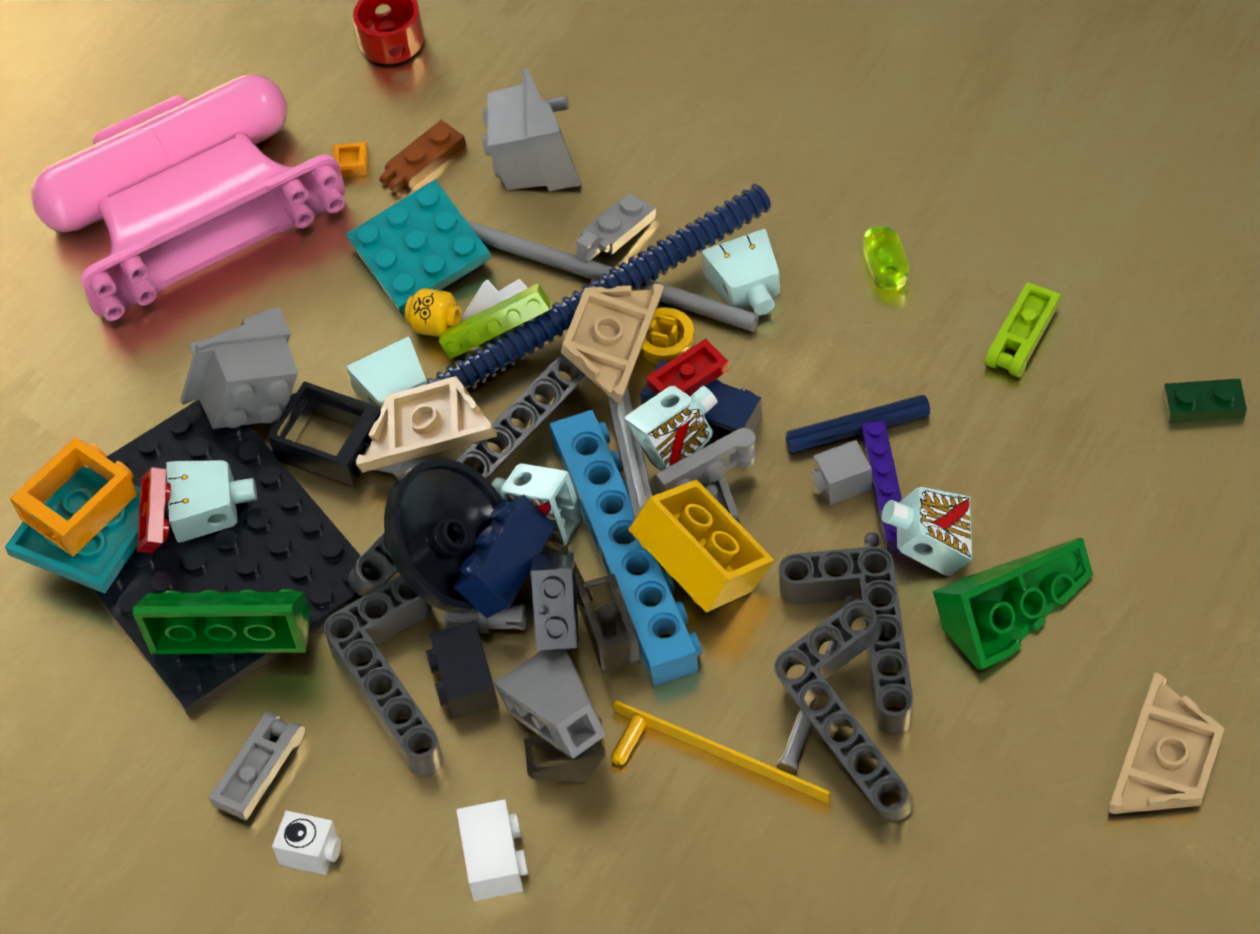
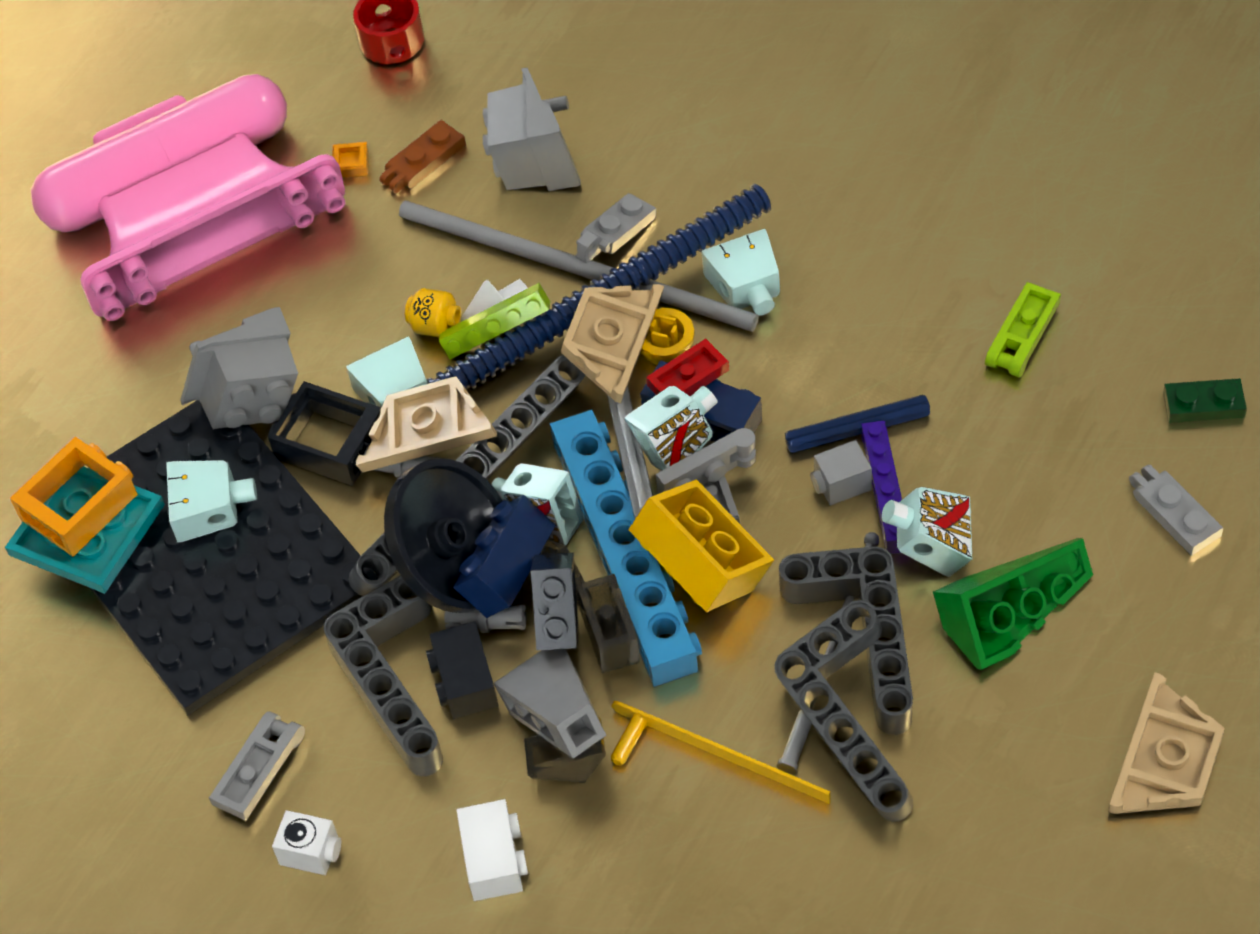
(153, 497): plate -> none
(224, 622): green slope -> none
(418, 244): teal plate -> none
(887, 261): clear neon green plate -> none
(1175, 509): none -> light grey hinge

